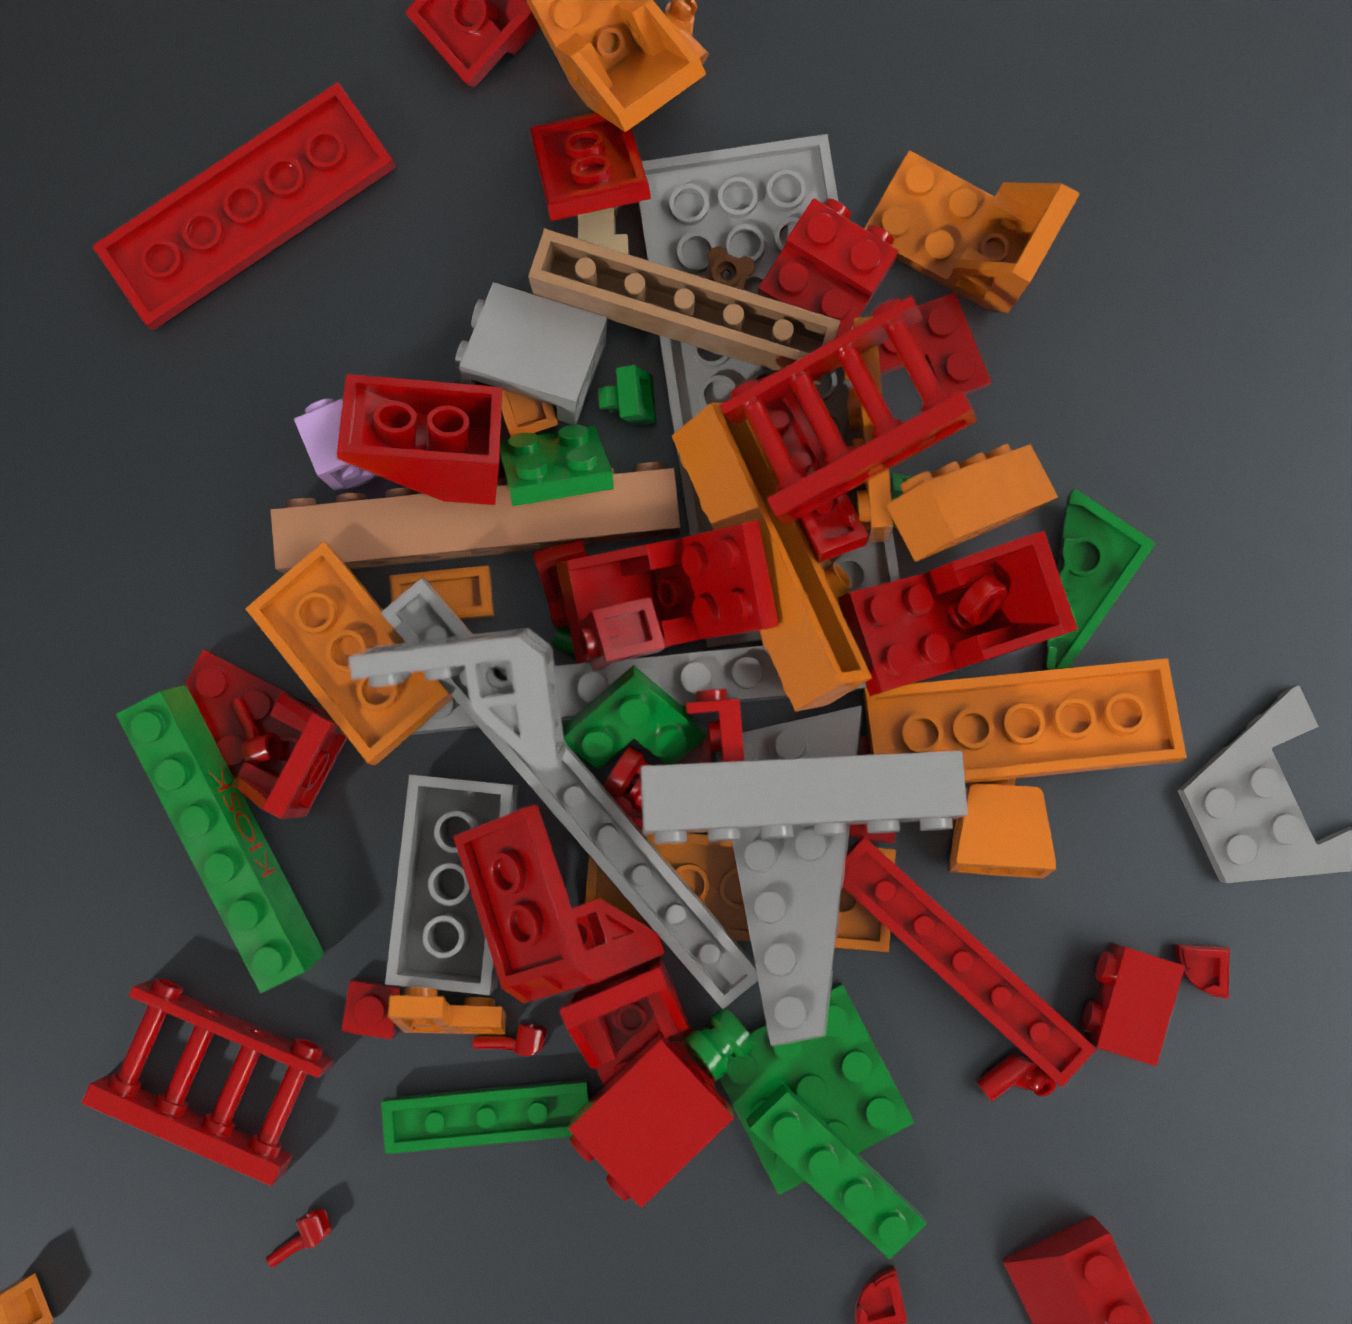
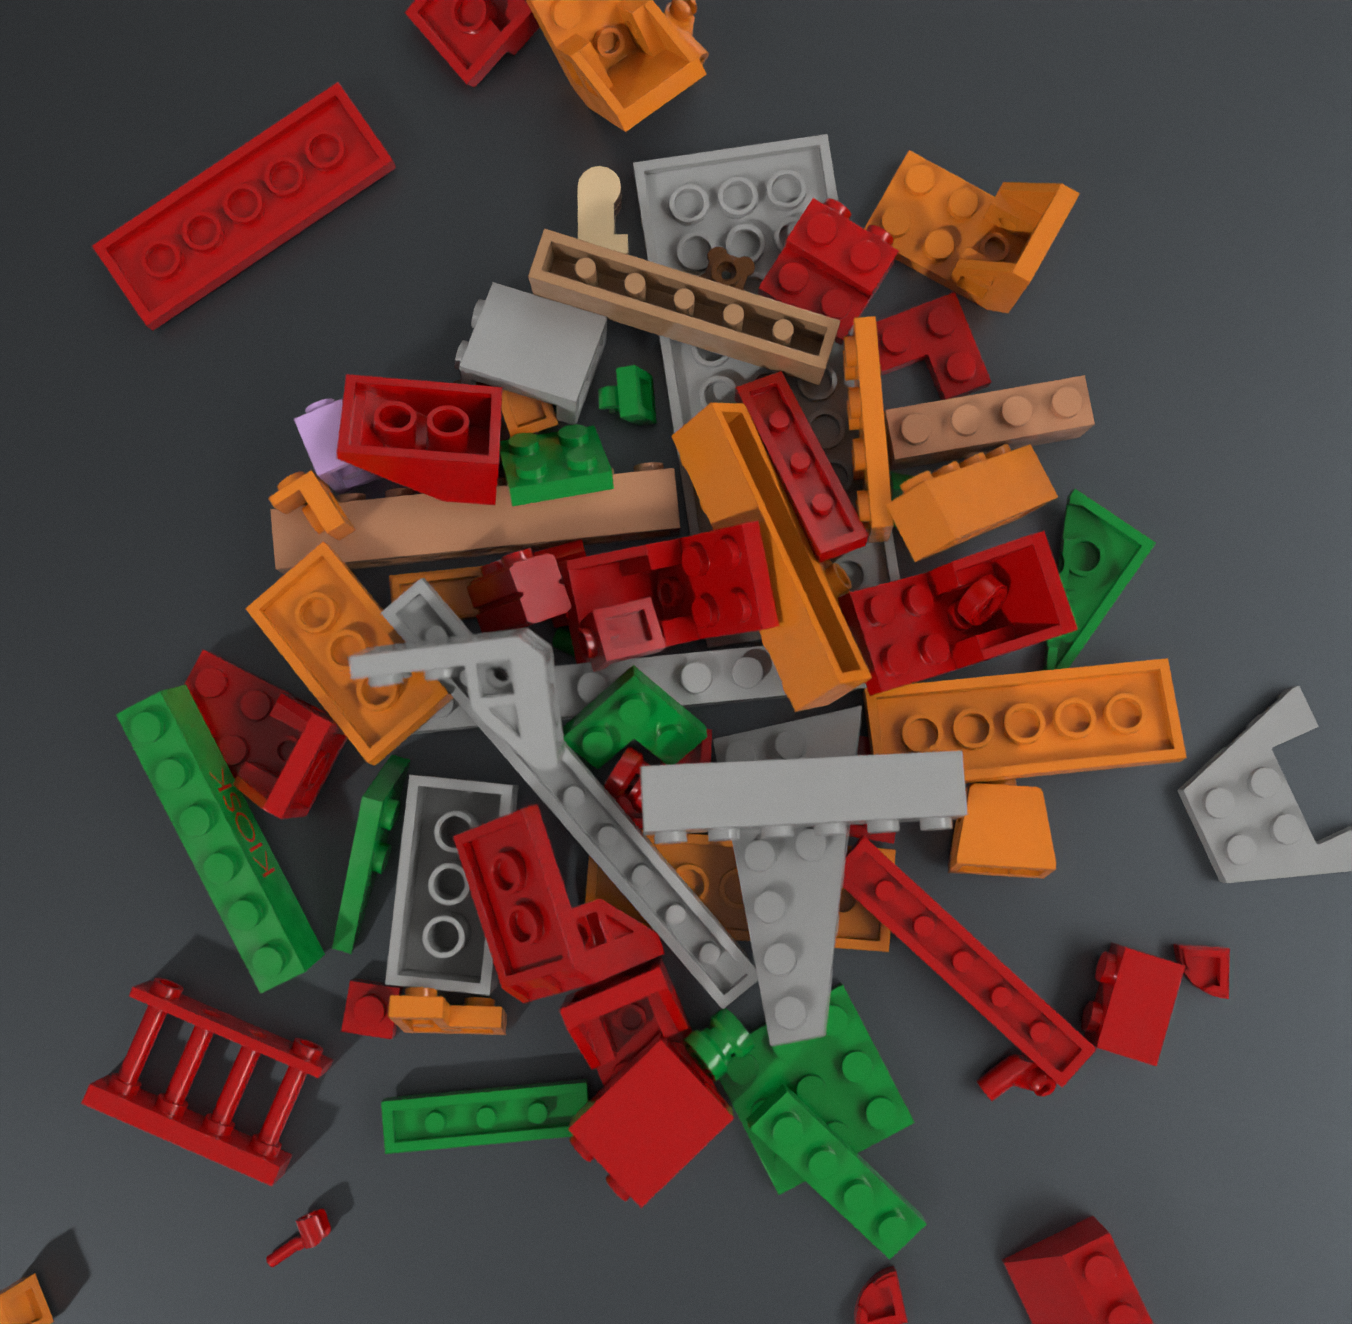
(256, 747): red hand -> none
(322, 509): none -> orange bracket
(369, 849): none -> green wing
(518, 592): none -> red brick
(528, 1041): red hand -> none
(588, 166): red tile -> none
(725, 733): red bracket -> none
(892, 439): red fence -> none
(986, 421): none -> nougat brick

